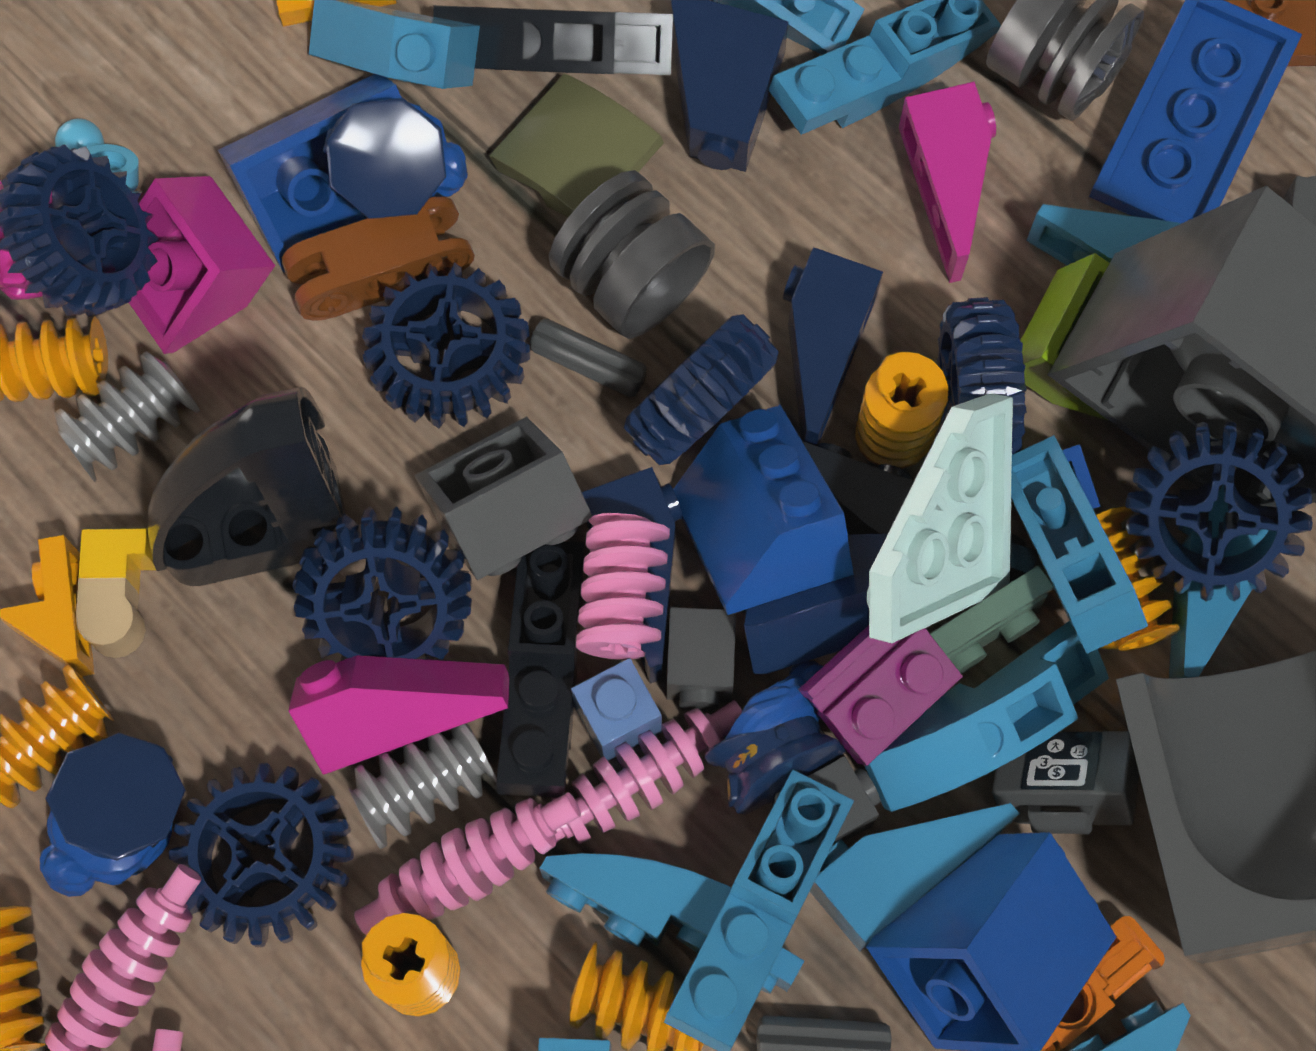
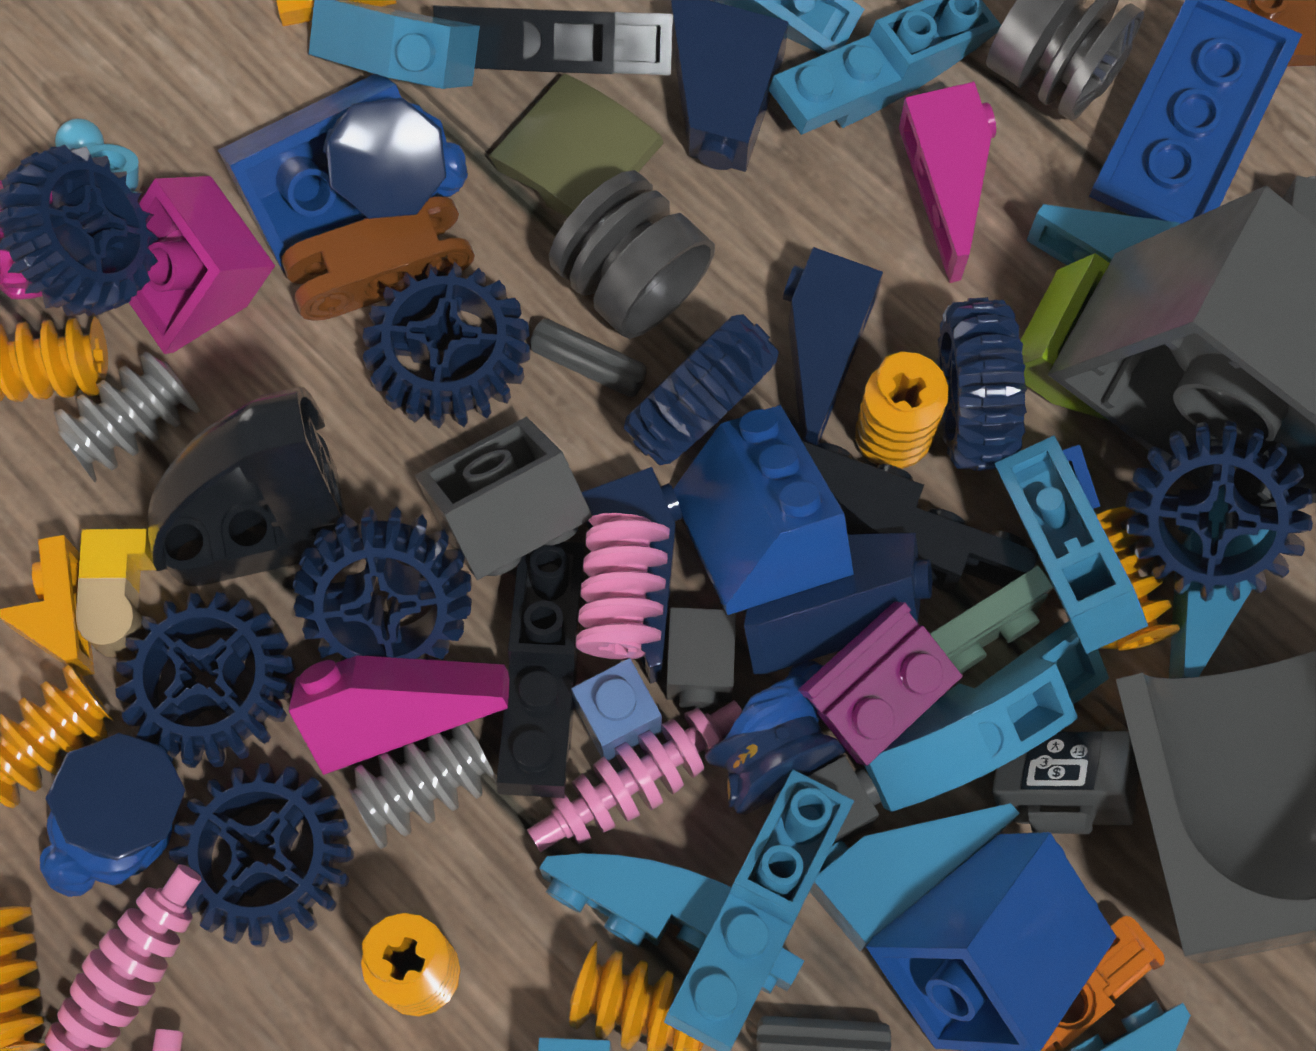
(188, 698): none -> dark blue gear
(469, 861): bright pink piece -> none
(952, 528): light aqua plate -> none

